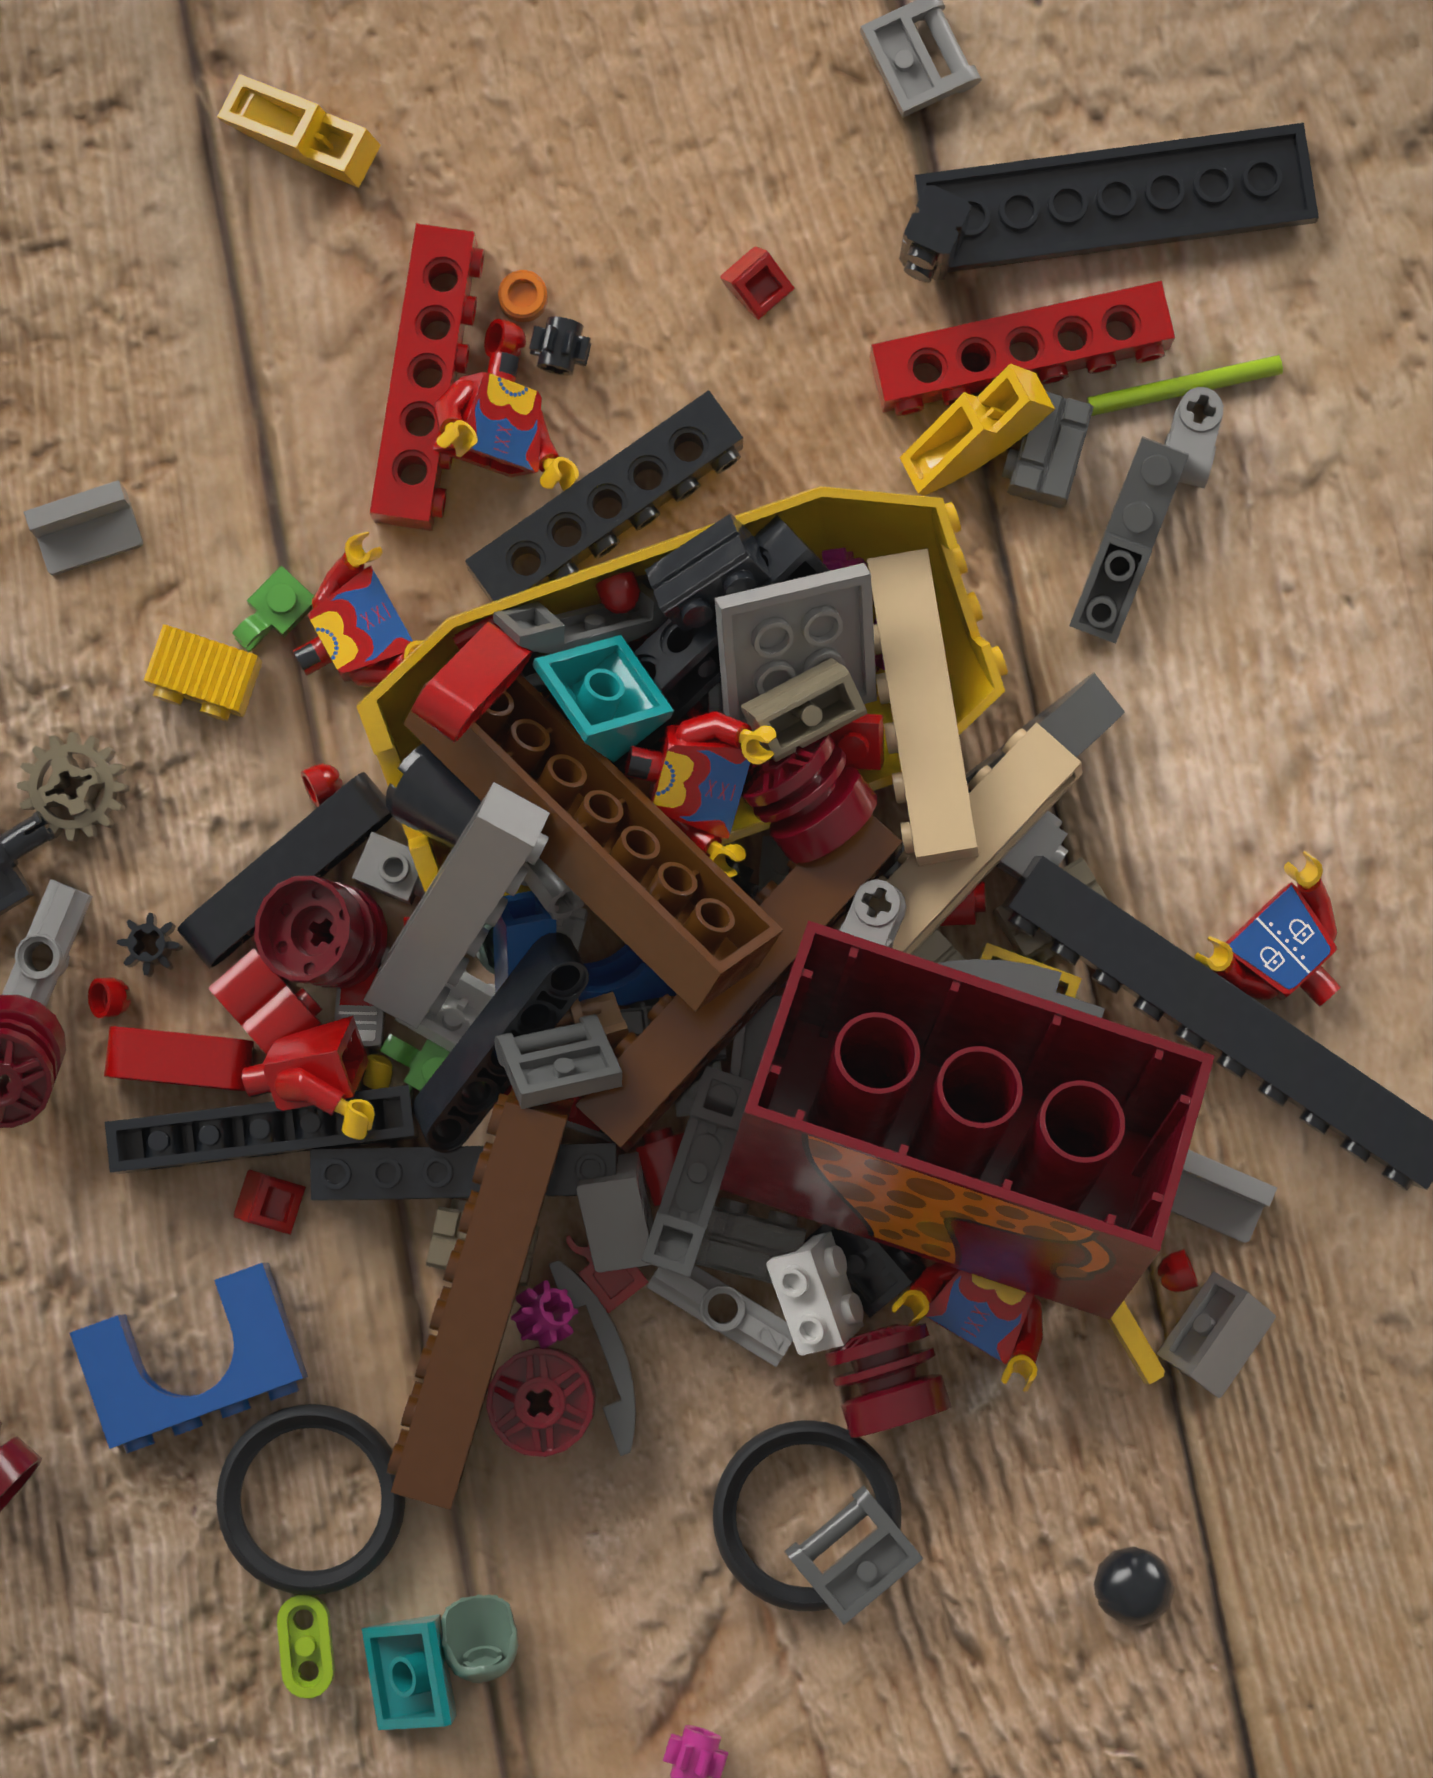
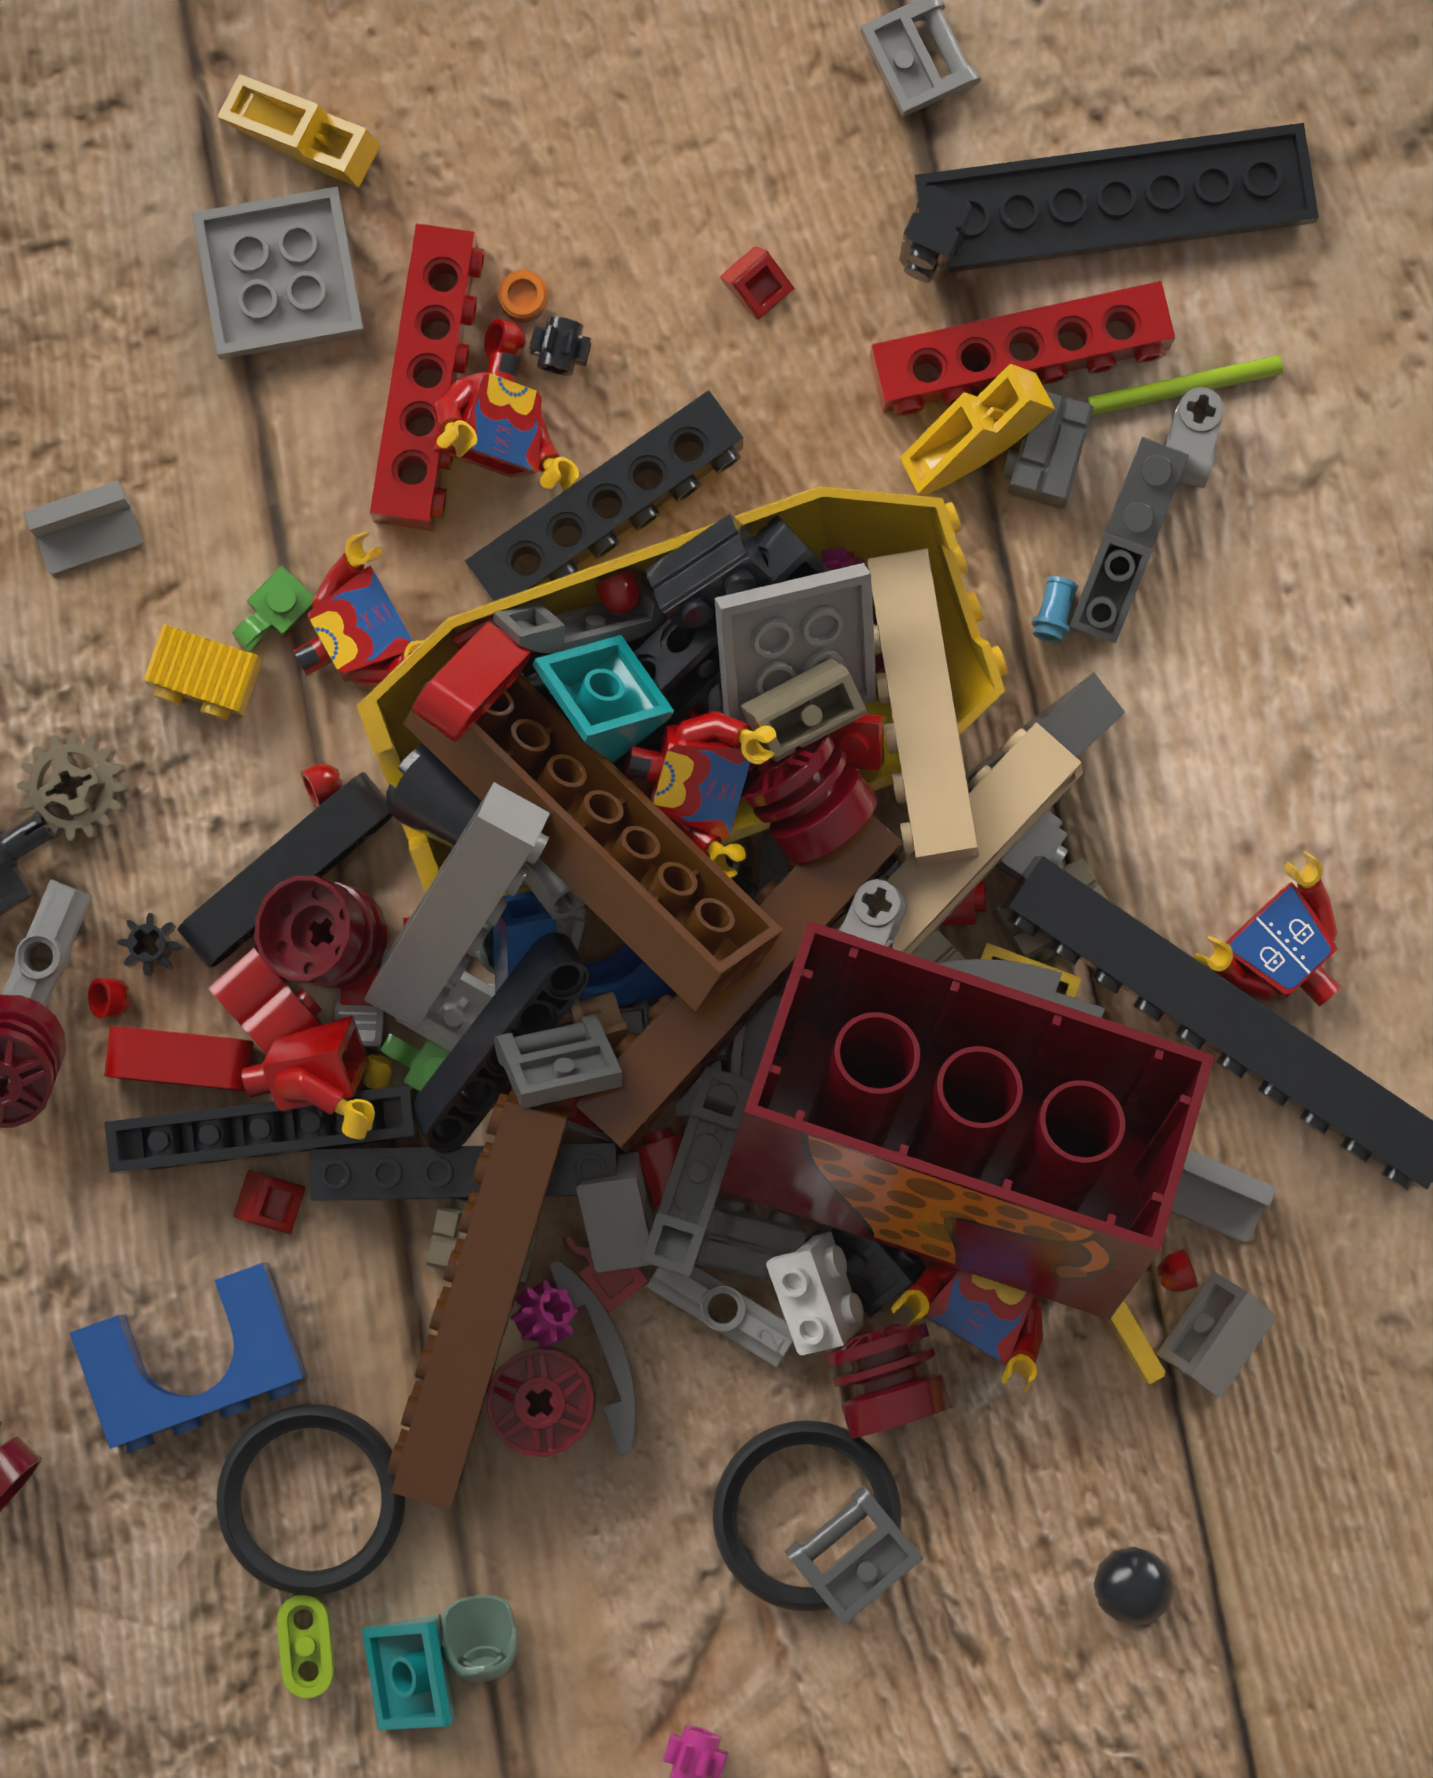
(278, 273): none -> light grey plate
(388, 869): light grey brick -> none
(1055, 610): none -> dark azure pin

